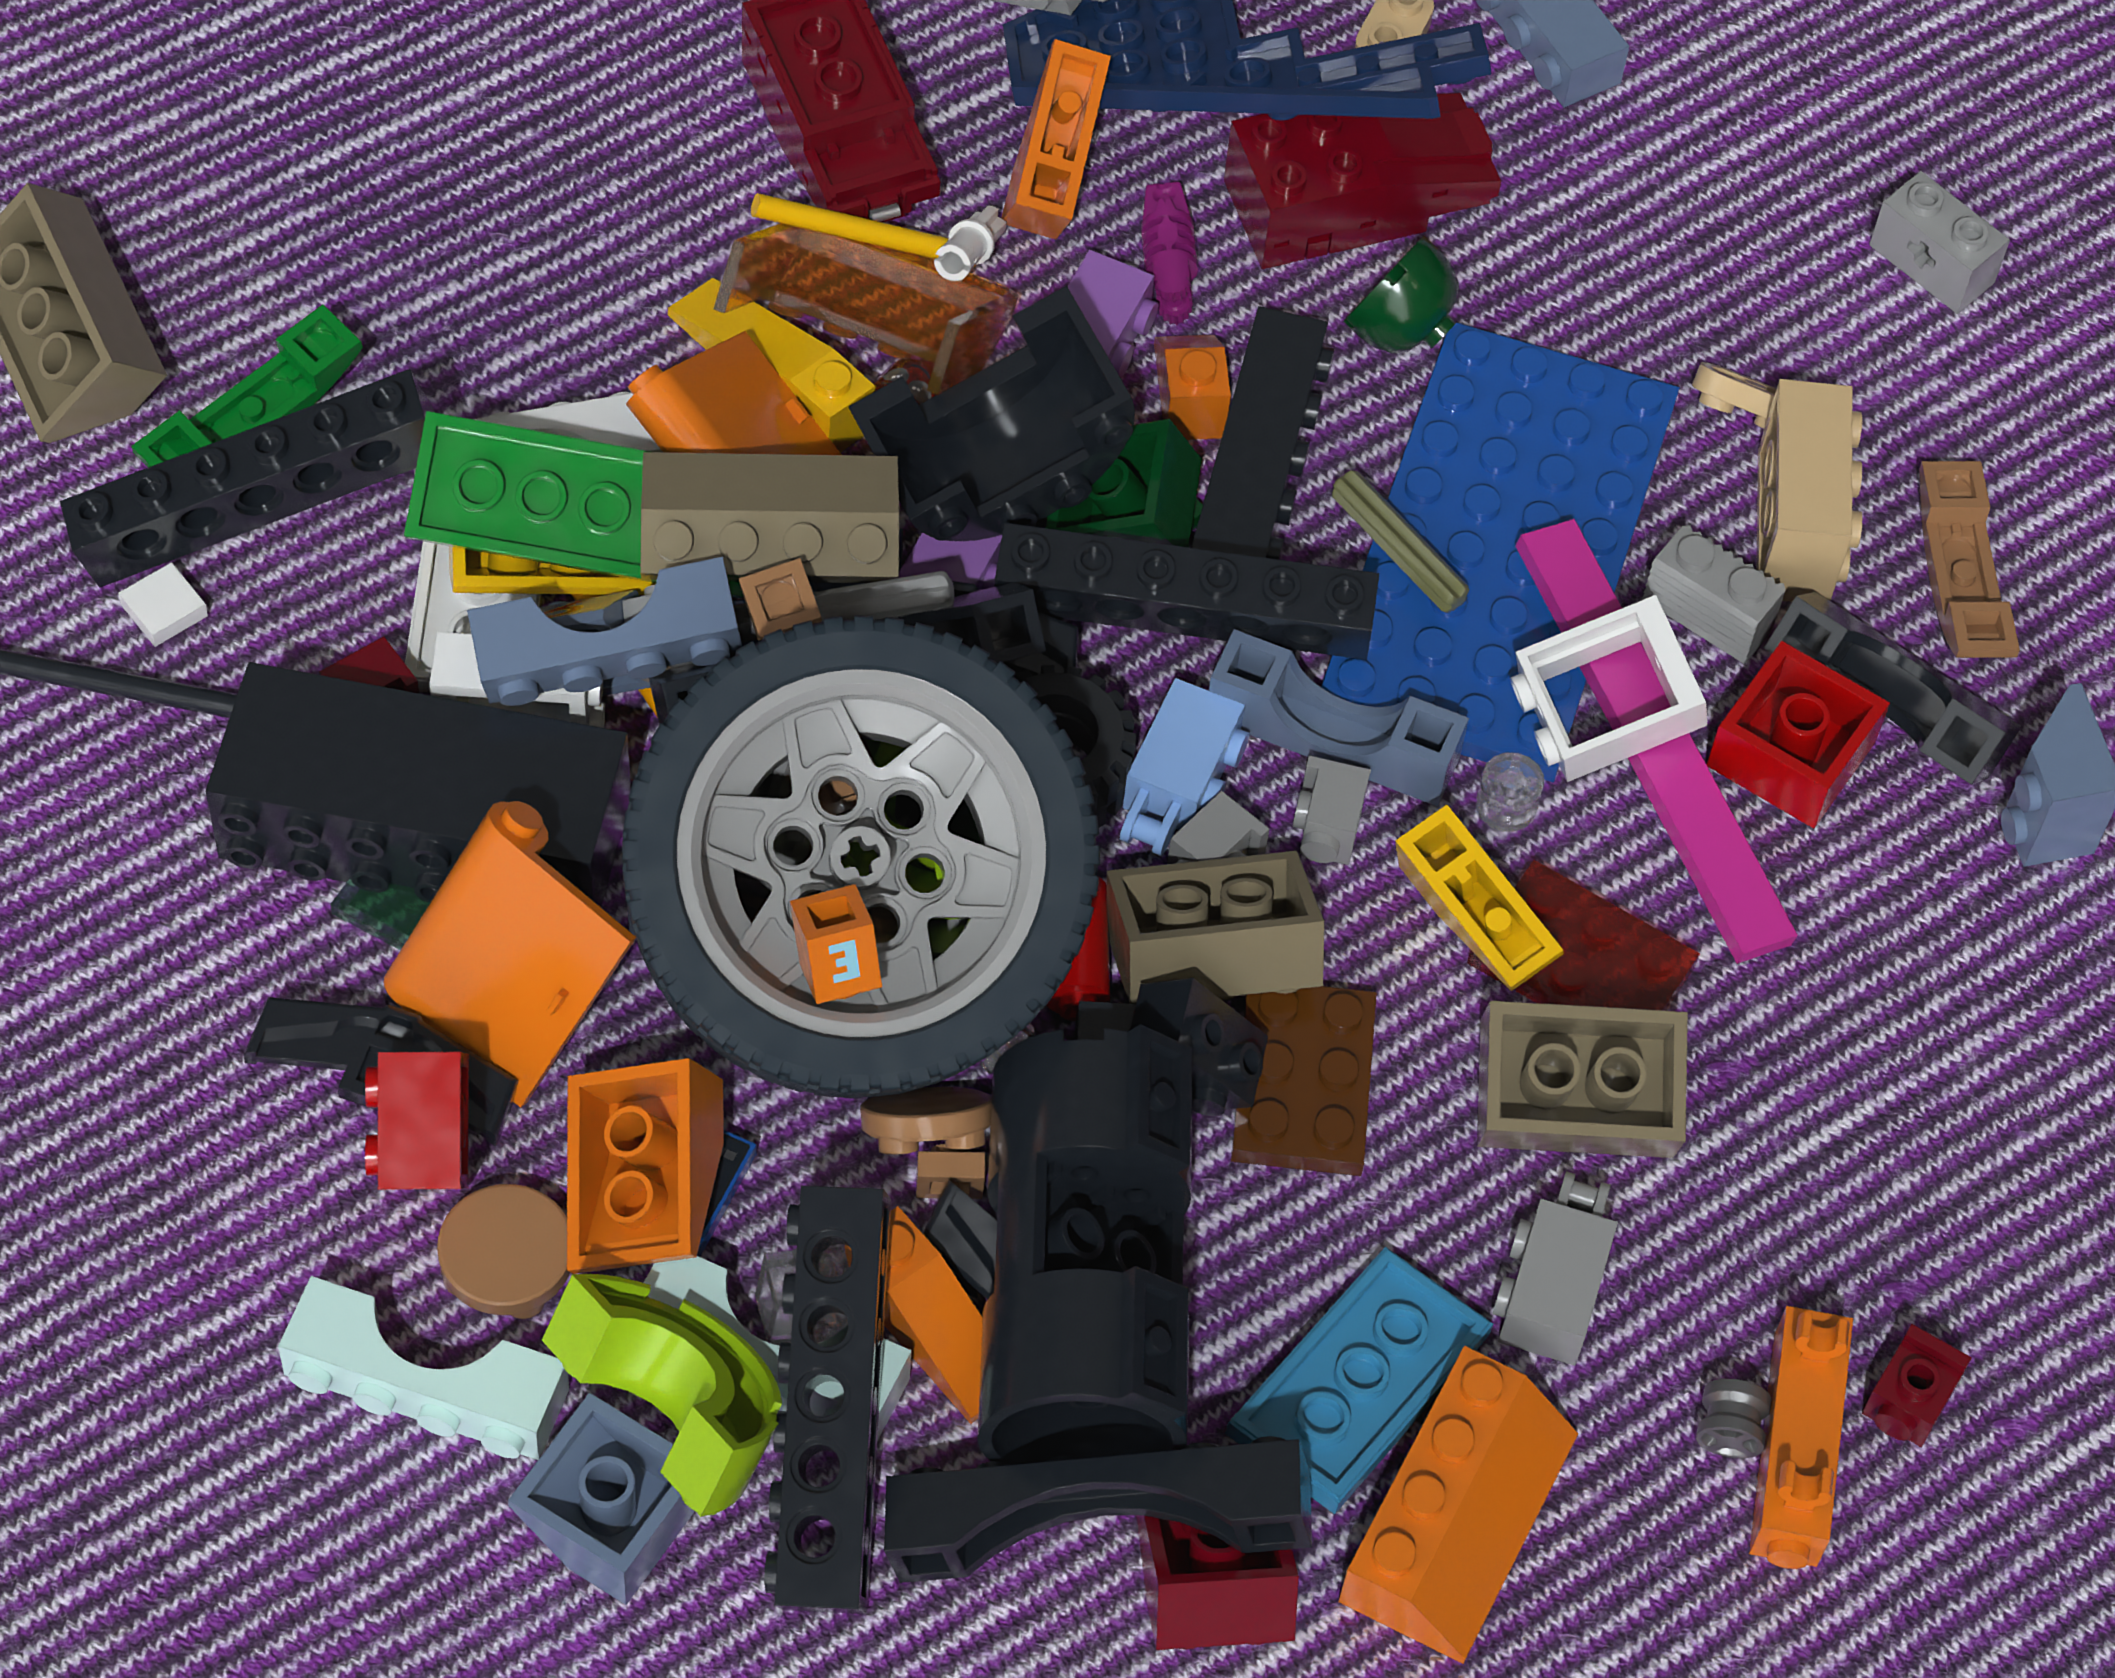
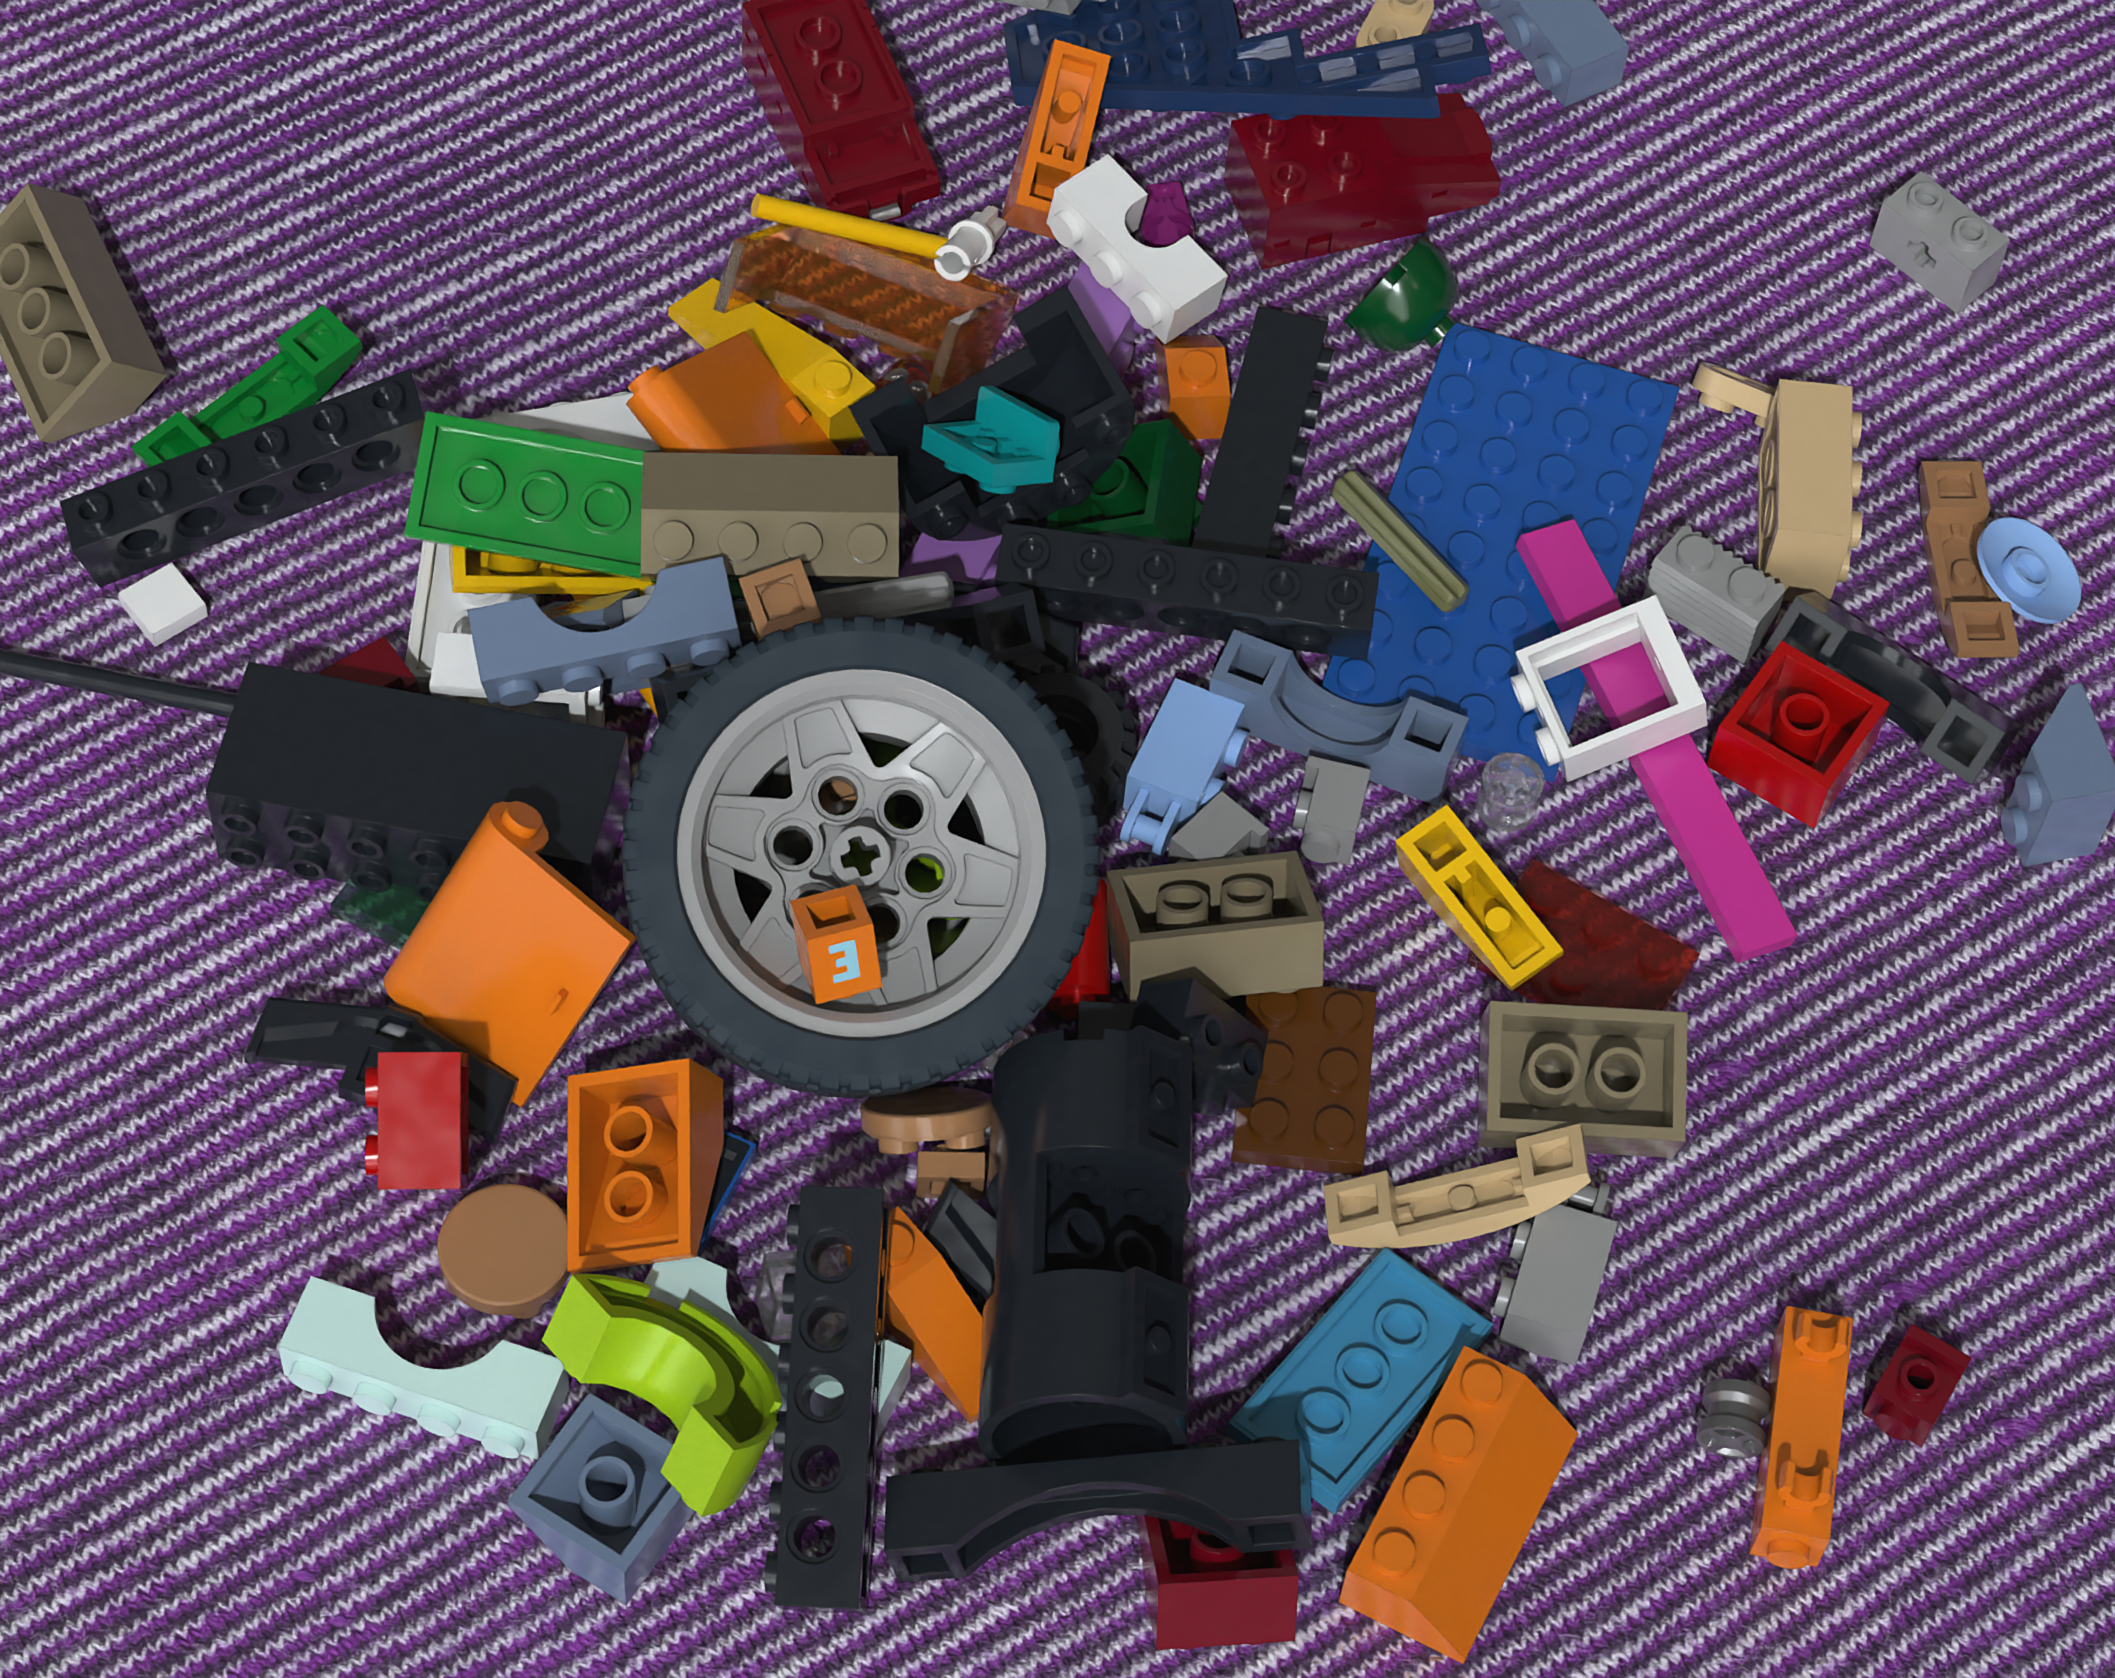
(1000, 448): none -> teal bracket
(1161, 286): none -> white arch
(1461, 1203): none -> tan slope
(2029, 570): none -> light blue dish

